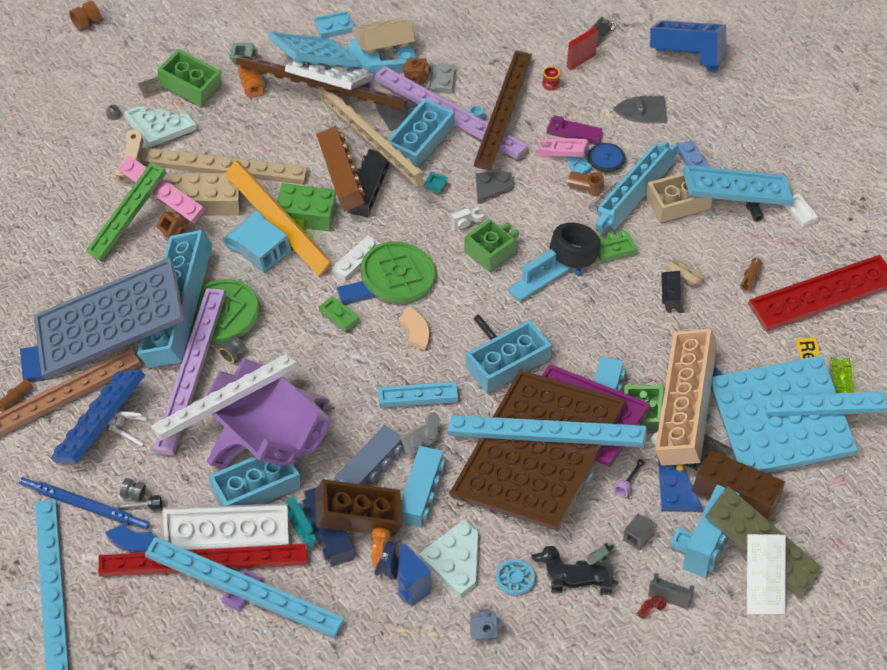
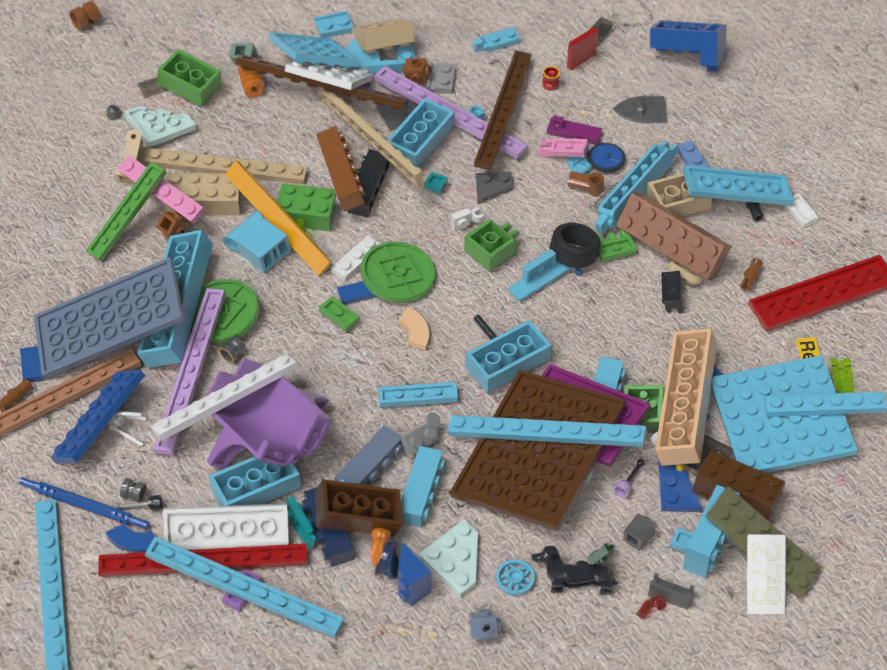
(496, 40): none -> medium azure hinge
(673, 235): none -> brick

